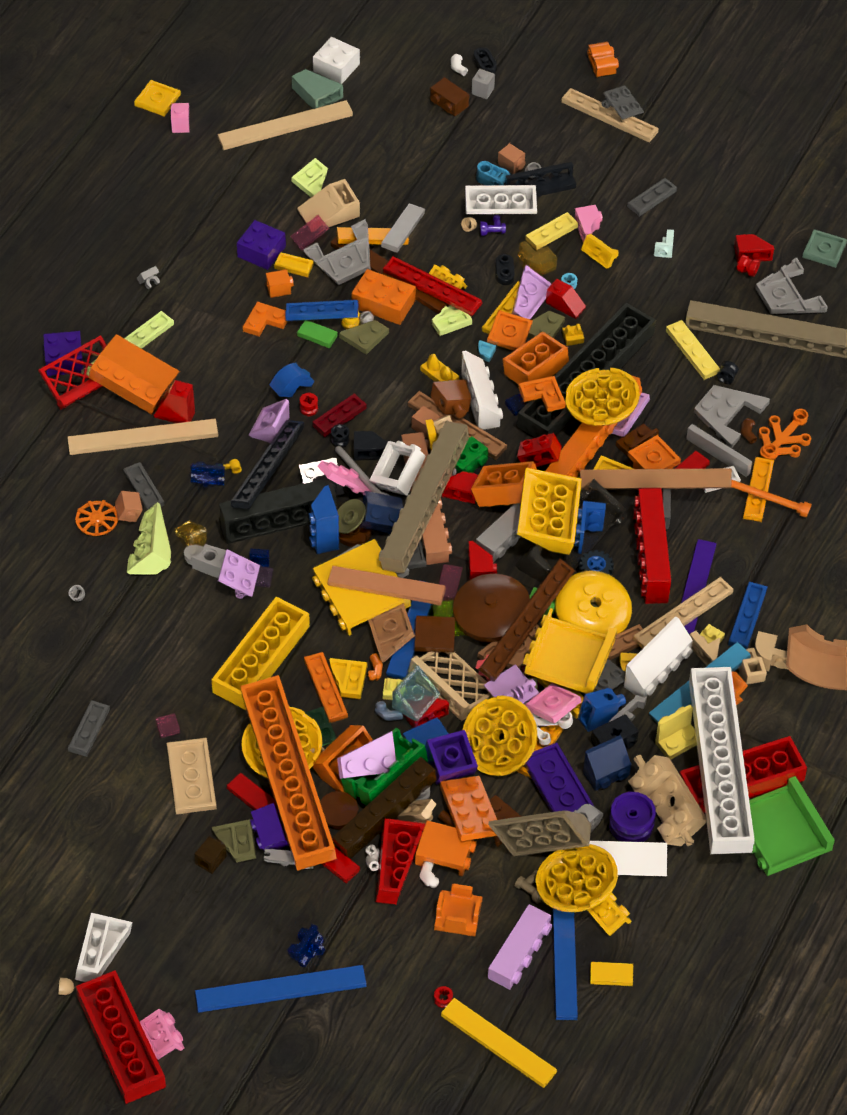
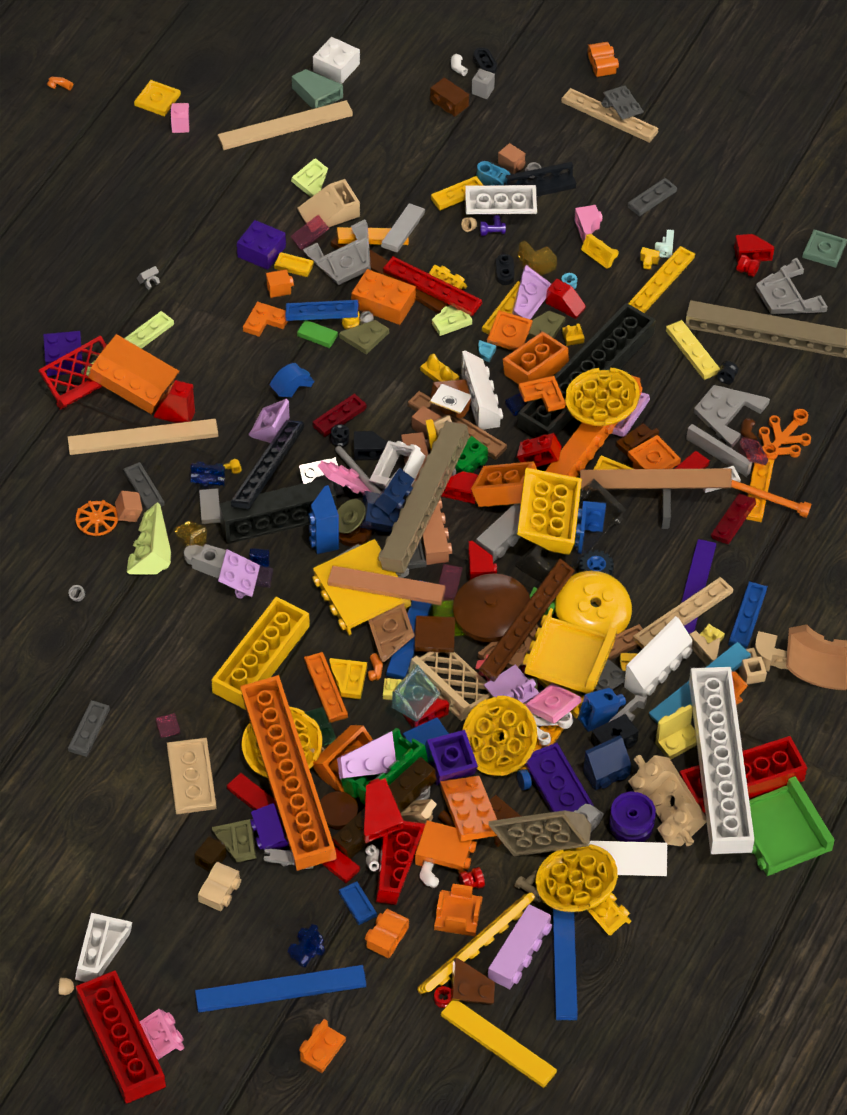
(60, 81): none -> orange arm
(209, 506): none -> light grey tile
(219, 886): none -> tan brick
(306, 408): red wheel -> none
(321, 1046): none -> orange bracket
(357, 903): none -> blue tile
(381, 811): none -> red slope
(385, 713): sand blue arm -> none
(387, 933): none -> orange brick
(394, 491): none -> dark blue brick
(450, 398): none -> white sticker
(453, 194): none -> yellow plate
(470, 984): none -> reddish brown wing
(473, 878): none -> red wheel
(484, 938): none -> yellow hinge
(524, 779): none -> blue tile
(551, 231): light yellow plate -> none
(611, 973): yellow tile -> none
(649, 257): none -> yellow tile
(652, 545): red brick -> none
(662, 279): none -> yellow tile
(733, 518): none -> dark red plate
(753, 451): none -> clear pink tile

